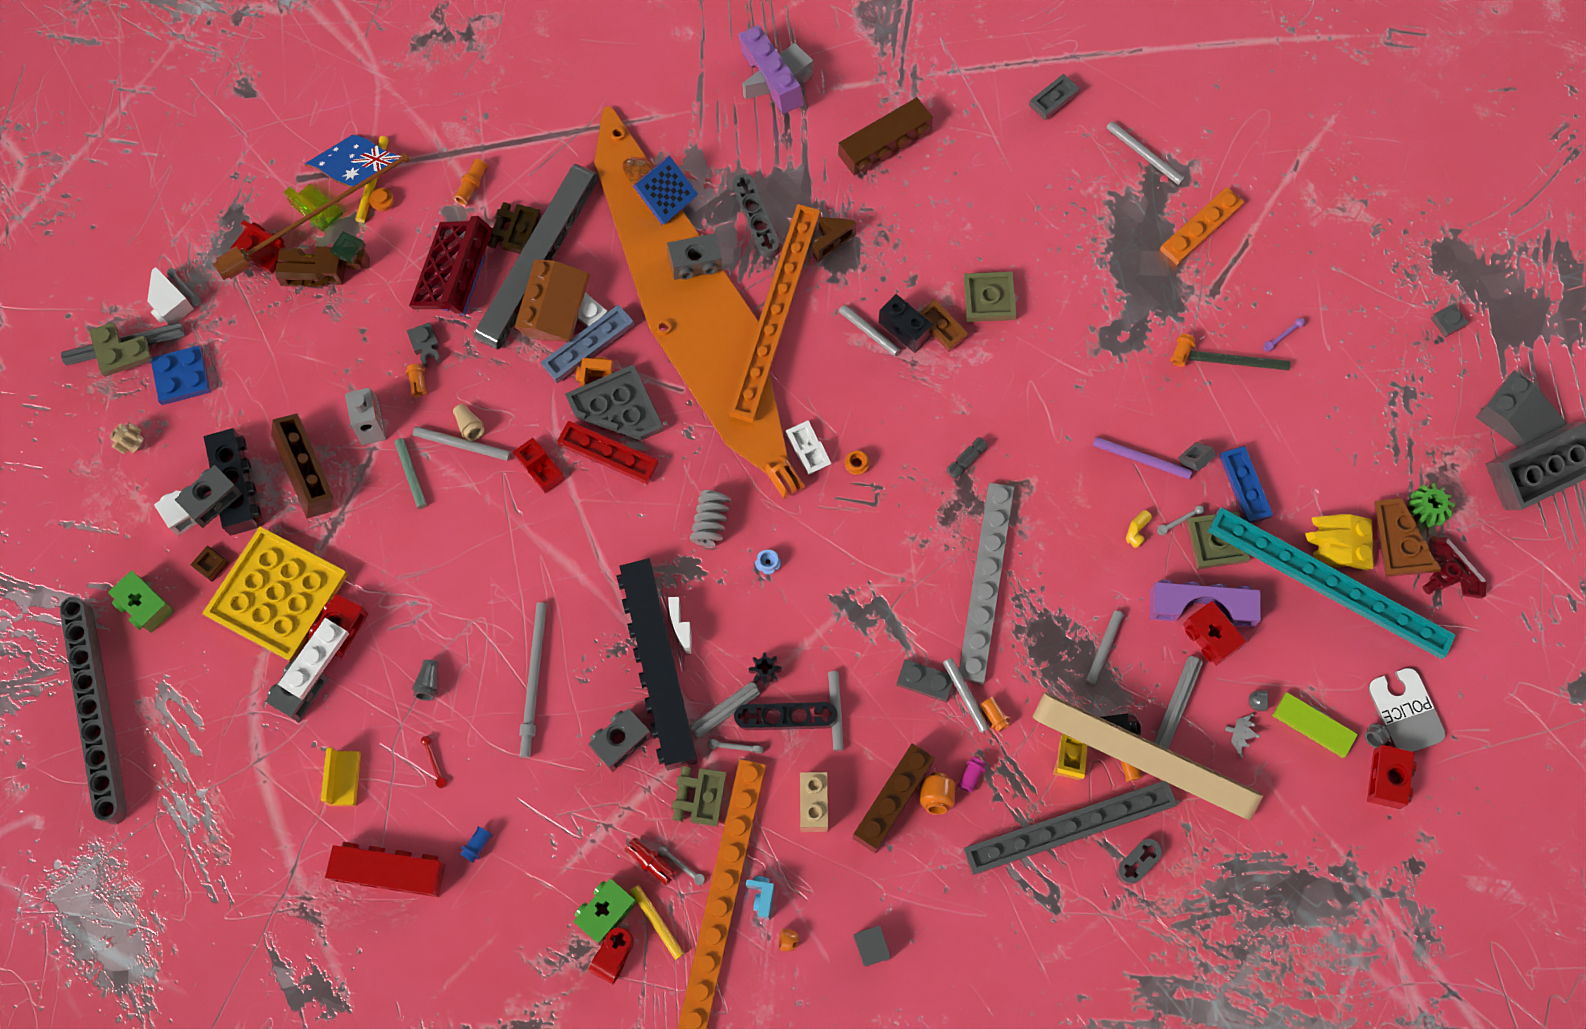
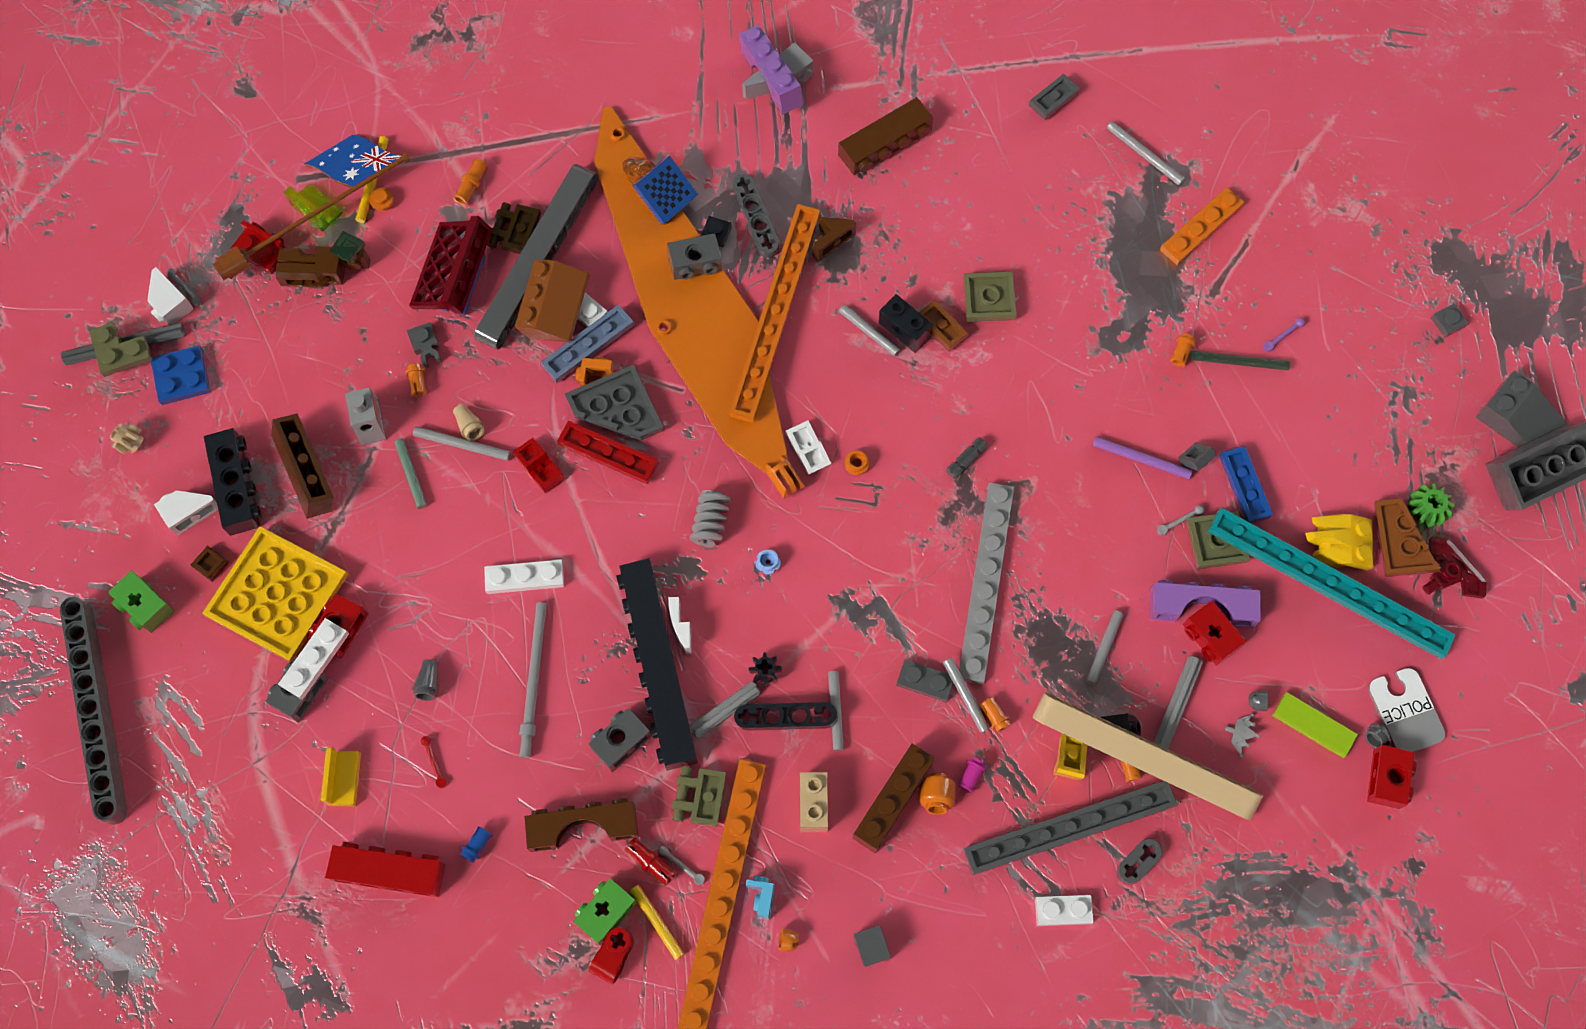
(205, 510): dark grey brick -> none
(524, 576): none -> white plate
(546, 829): none -> reddish brown arch
(713, 744): light grey hinge -> none
(719, 227): none -> black plate
(1064, 910): none -> white plate
(1133, 536): yellow arm -> none

